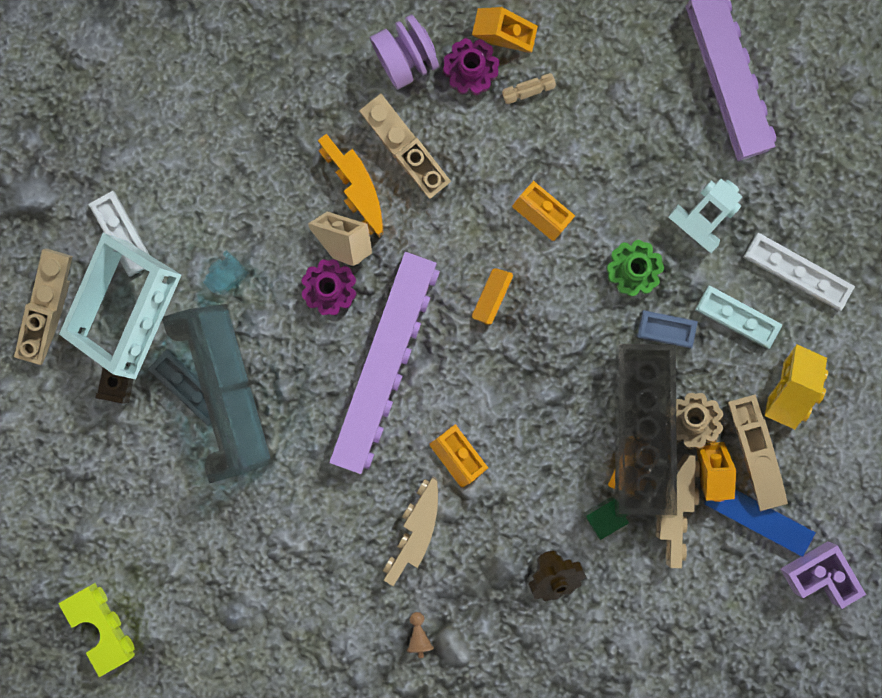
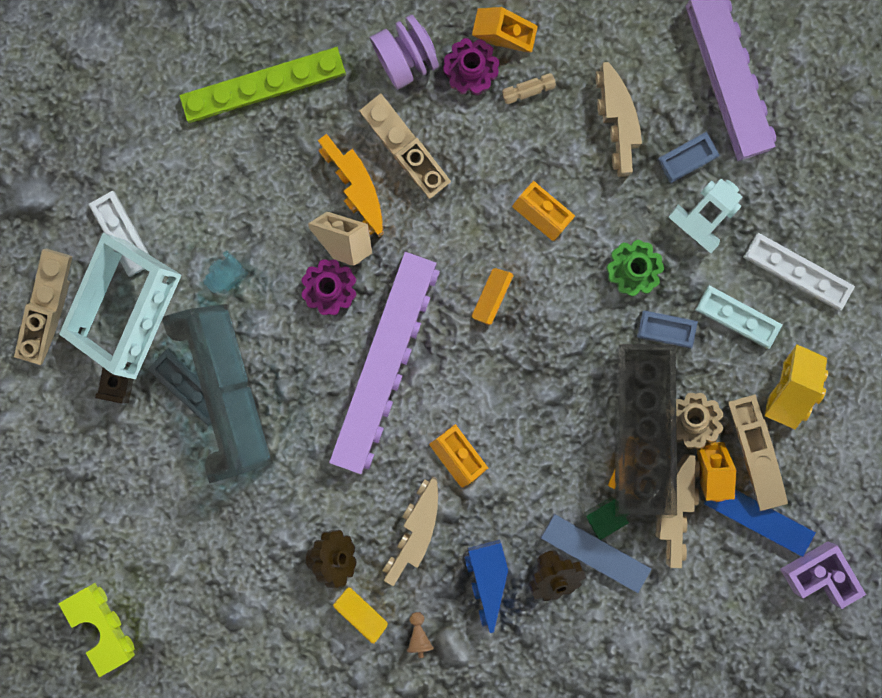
(262, 85): none -> lime plate
(332, 558): none -> dark brown plant
(360, 615): none -> yellow slope
(490, 574): none -> blue slope
(596, 553): none -> sand blue tile
(618, 109): none -> tan slope
(688, 157): none -> sand blue tile

